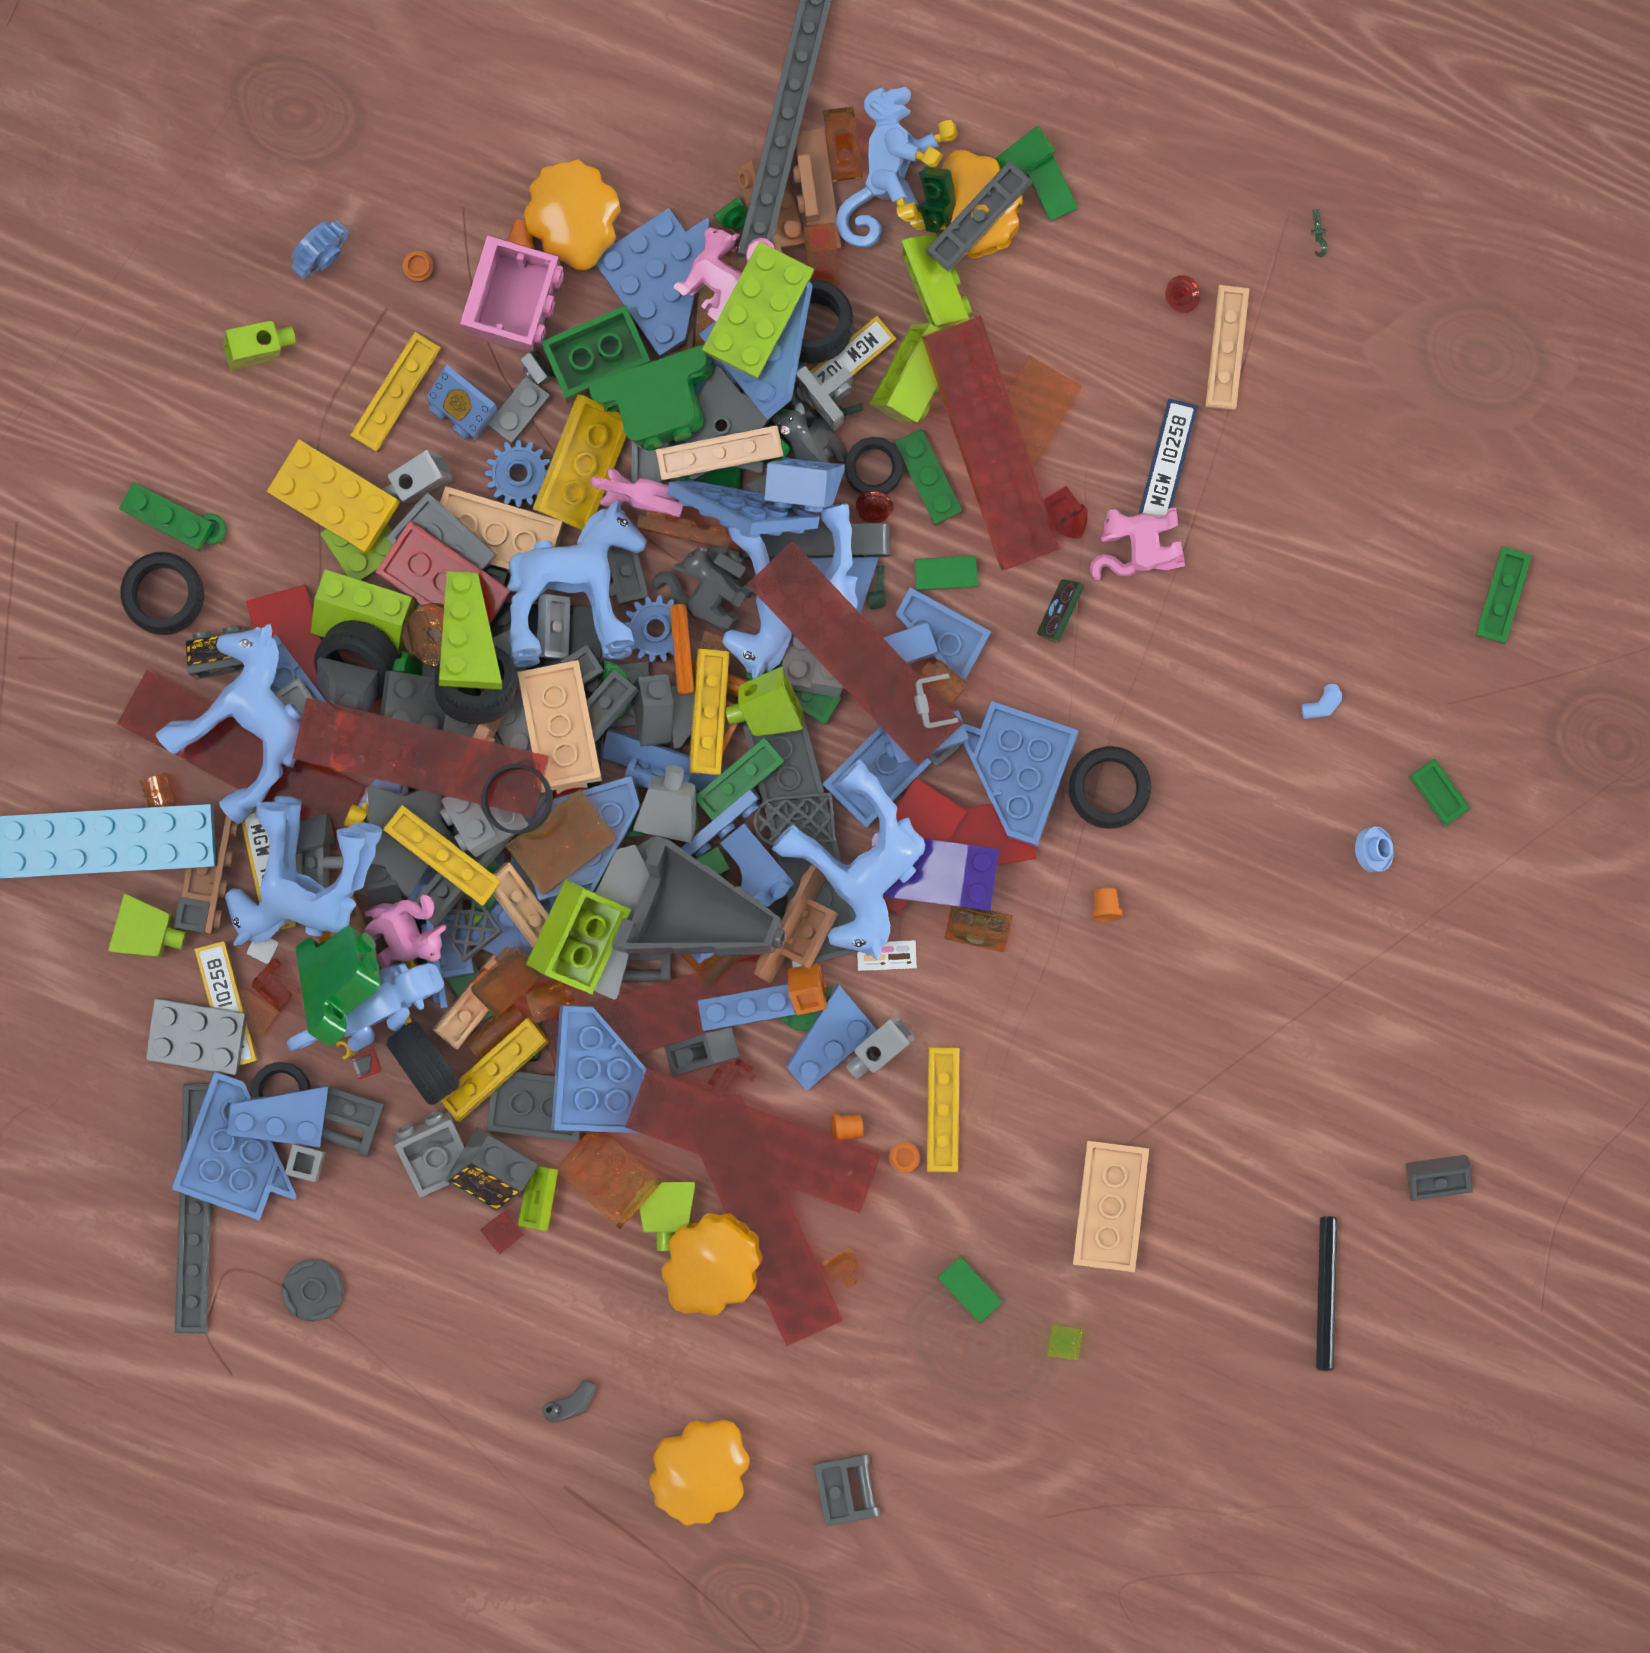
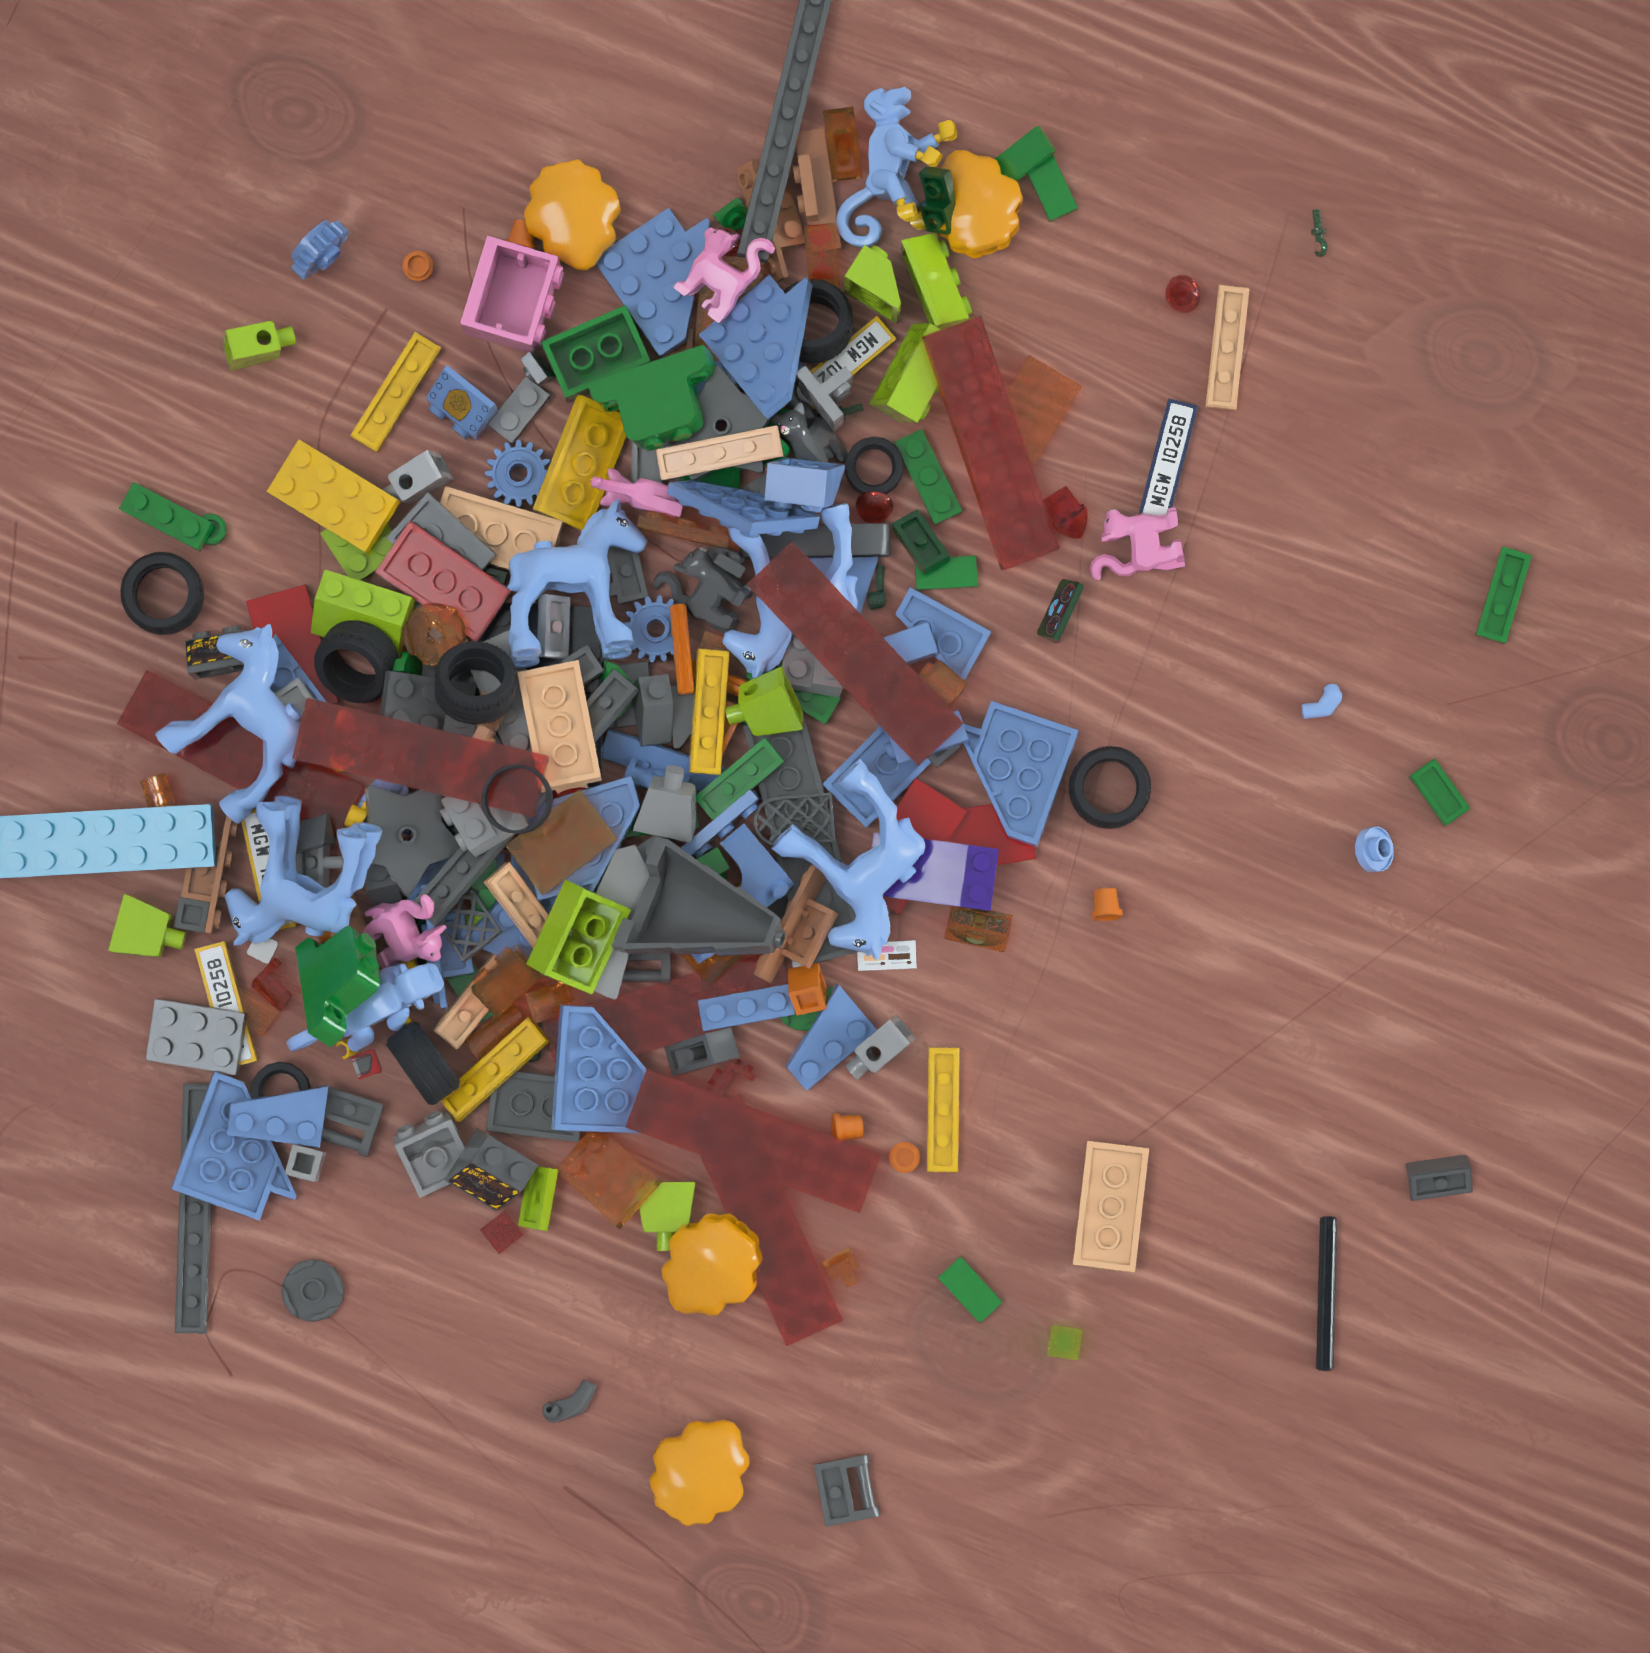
(347, 684): dark grey slope -> none
(442, 855): yellow tile -> none
(467, 641): lime wing -> none
(757, 310): lime plate -> none
(874, 283): none -> lime slope
(920, 542): none -> dark green plate
(922, 704): light grey piece -> none
(968, 230): dark grey plate -> none

